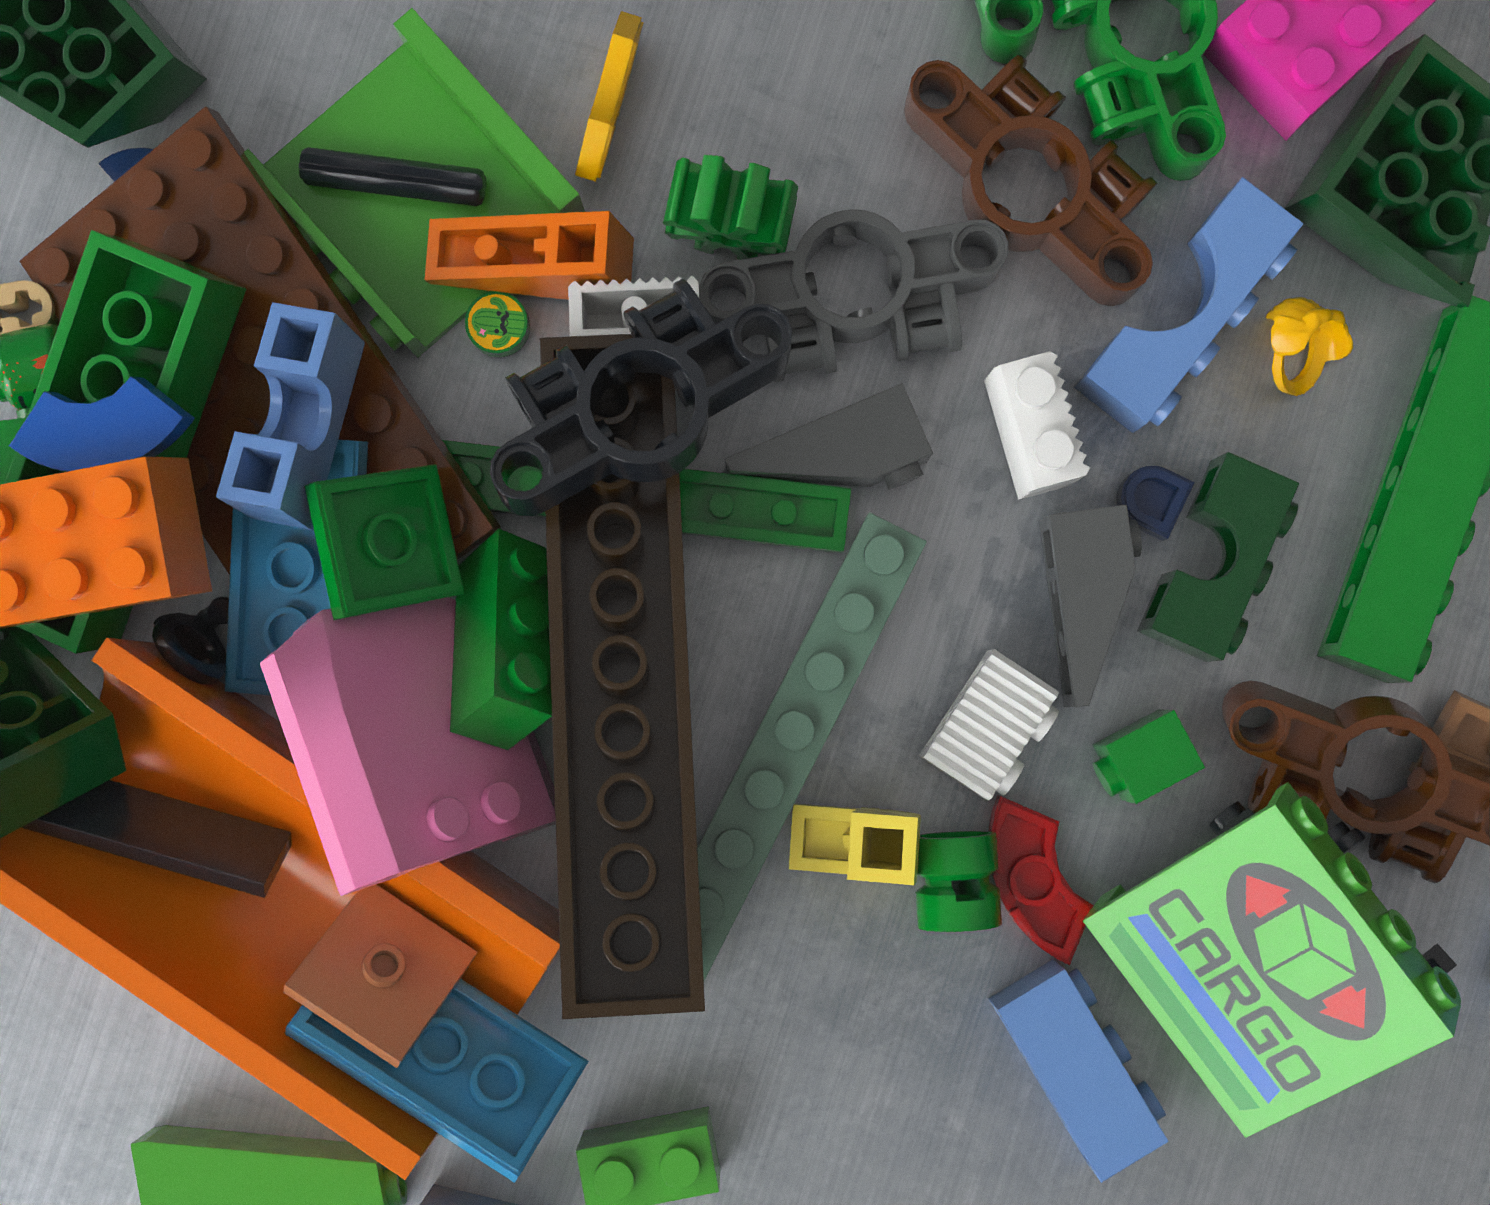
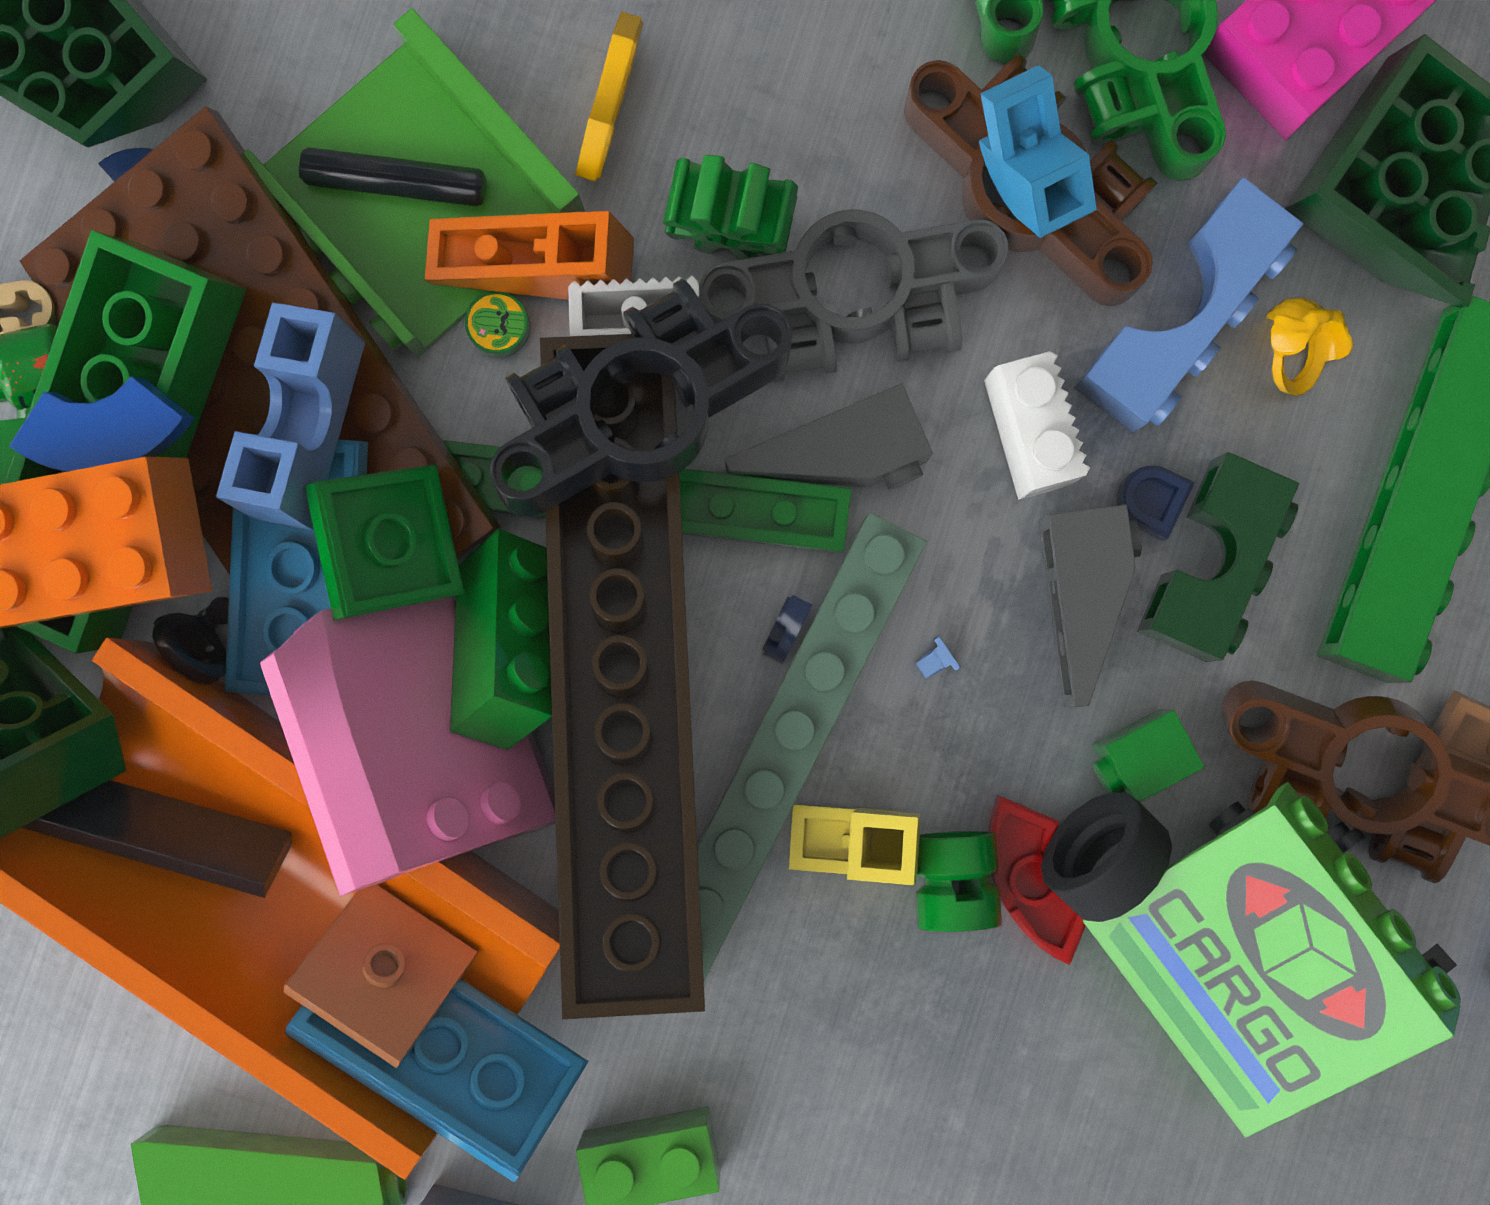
(786, 628): none -> dark blue tile
(937, 659): none -> light blue piece
(991, 725): white brick -> none
(1029, 159): none -> dark azure brick
(1081, 1068): medium blue brick -> none
(1125, 875): none -> black tyre

